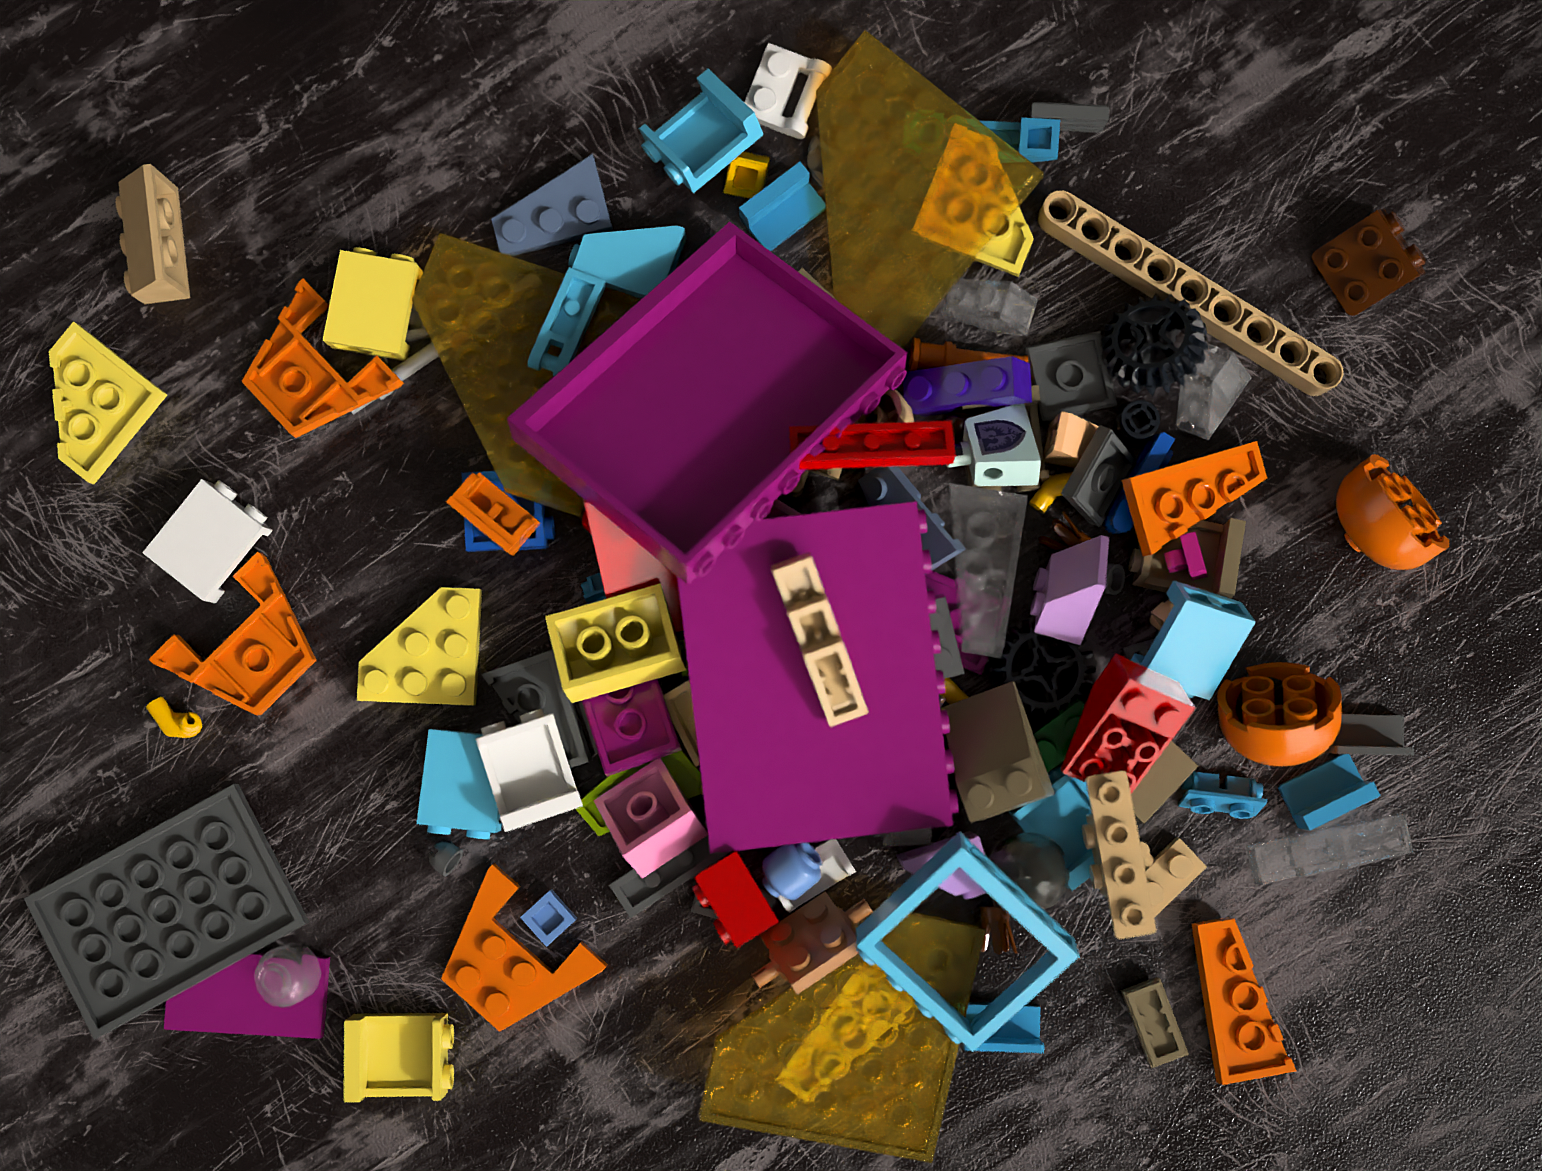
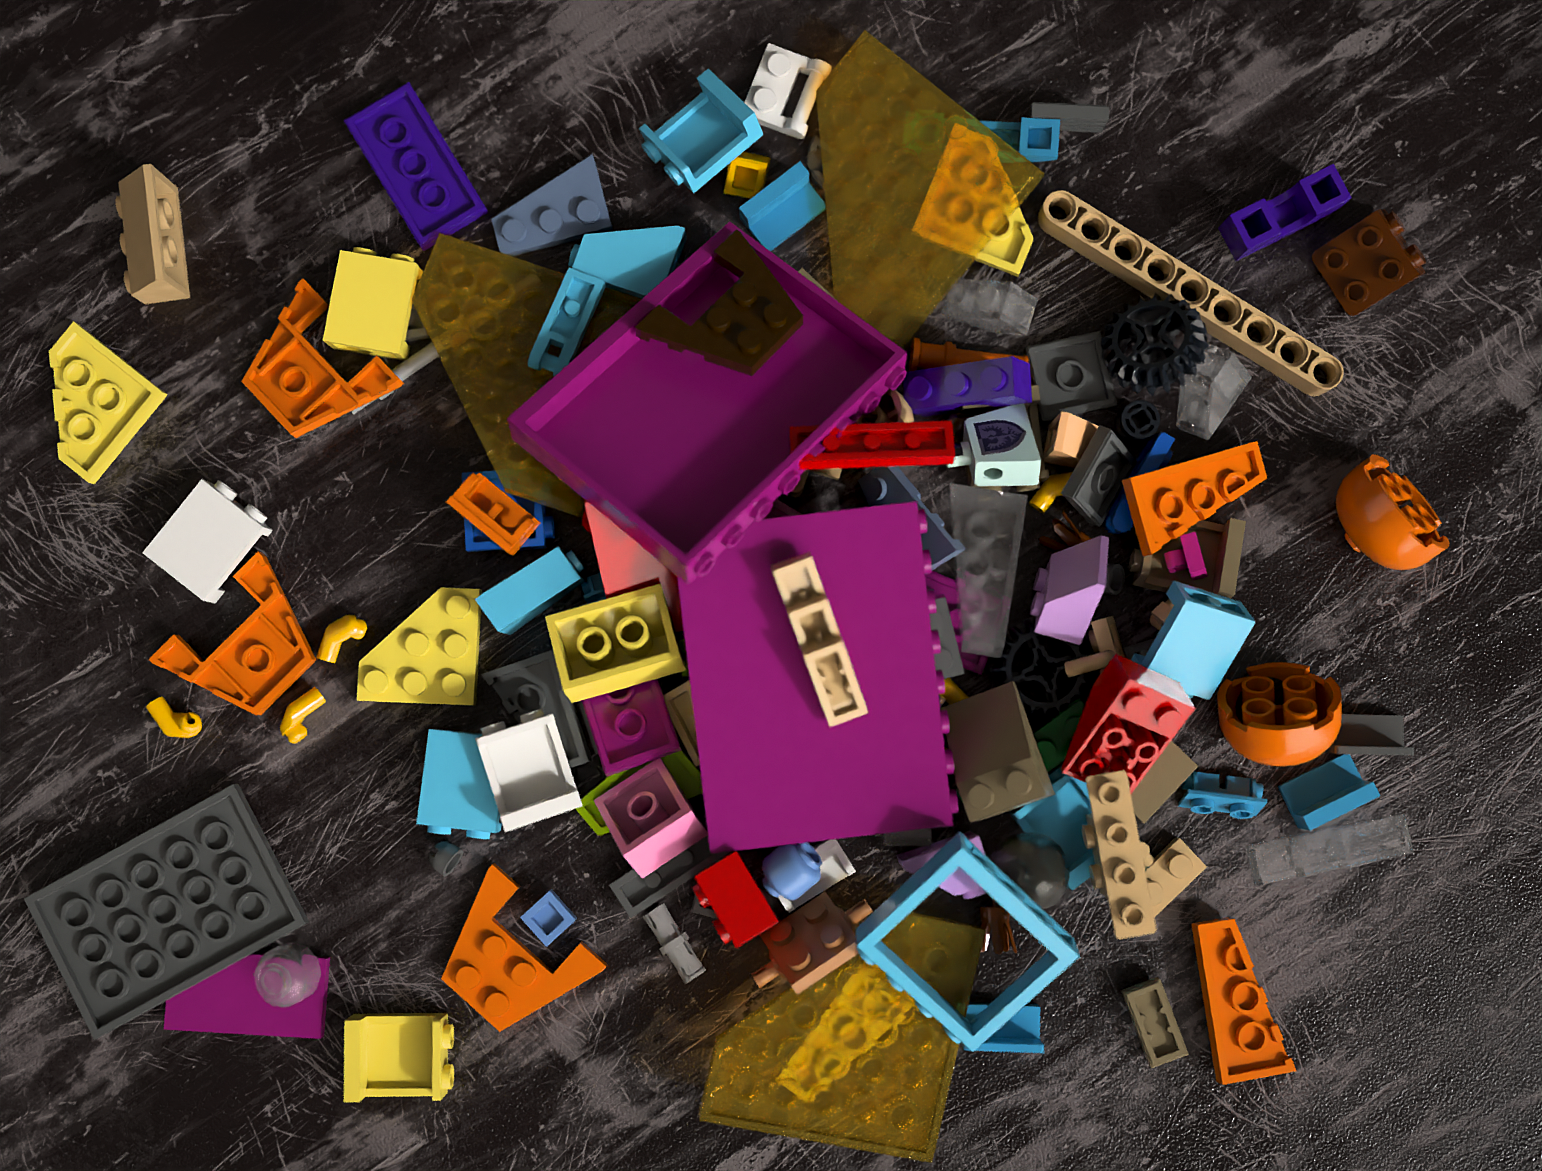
(296, 712): none -> yellow arm
(338, 632): none -> yellow arm
(415, 166): none -> dark purple tile
(531, 590): none -> medium azure slope
(674, 943): none -> light grey pin
(742, 325): none -> dark brown wing
(1103, 639): none -> tan plate
(1285, 214): none -> dark purple arch

